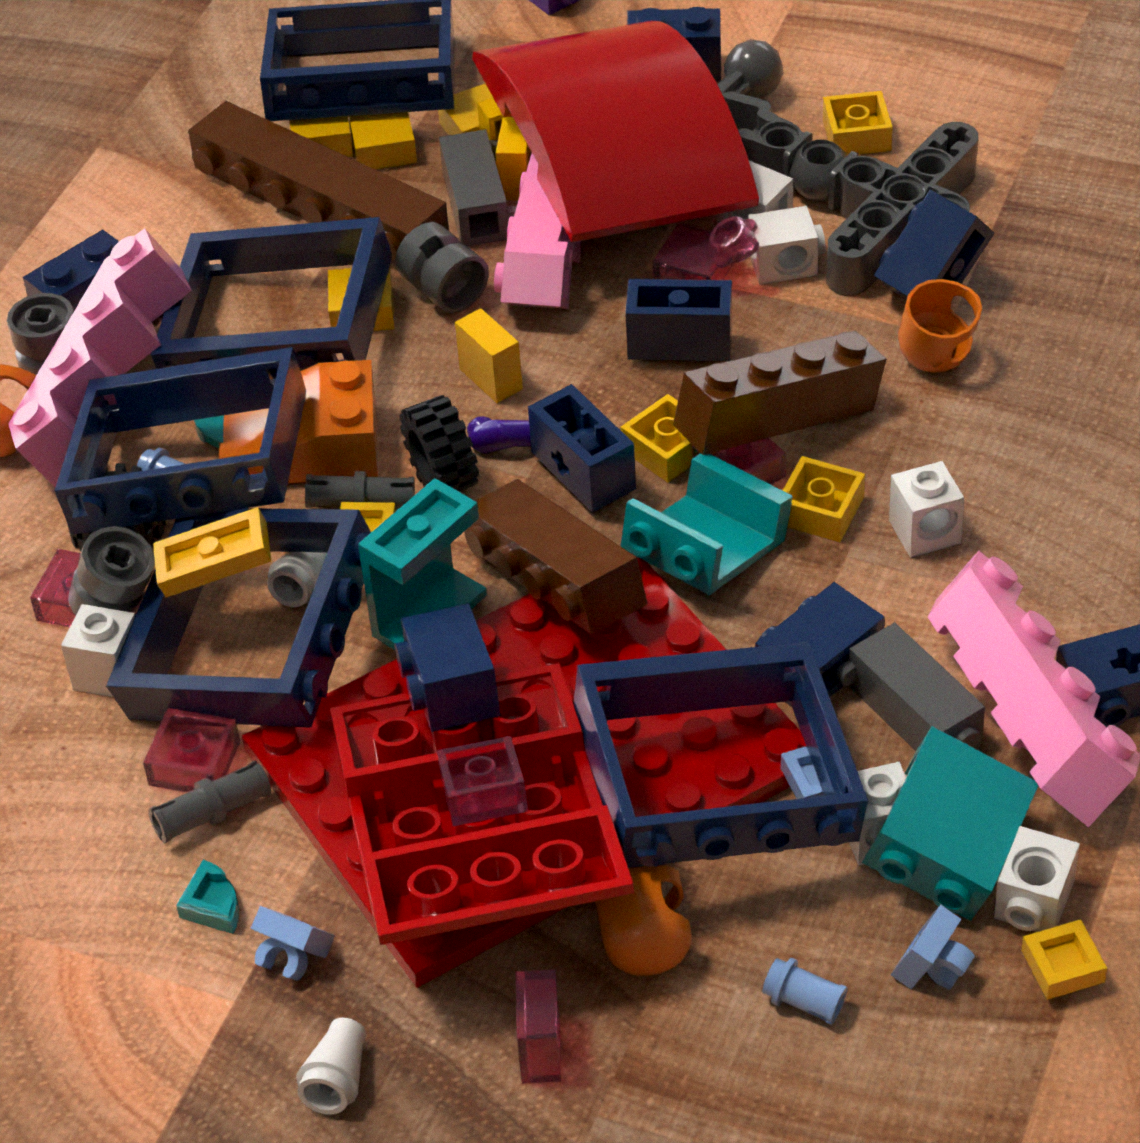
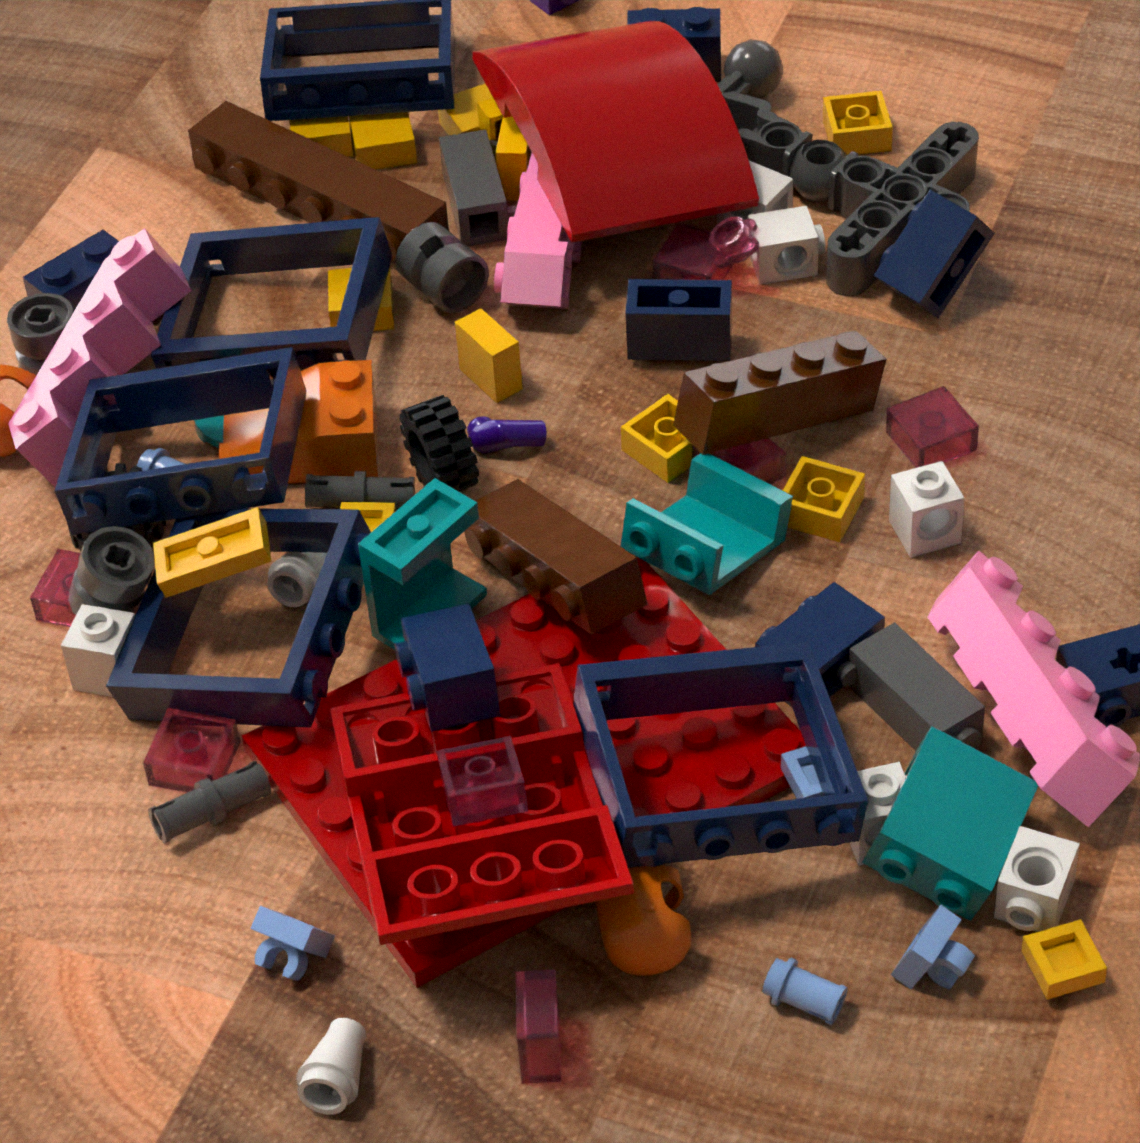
(210, 899): teal tile -> none
(582, 448): dark blue brick -> none
(931, 332): orange helmet -> none
(932, 428): none -> clear pink piece

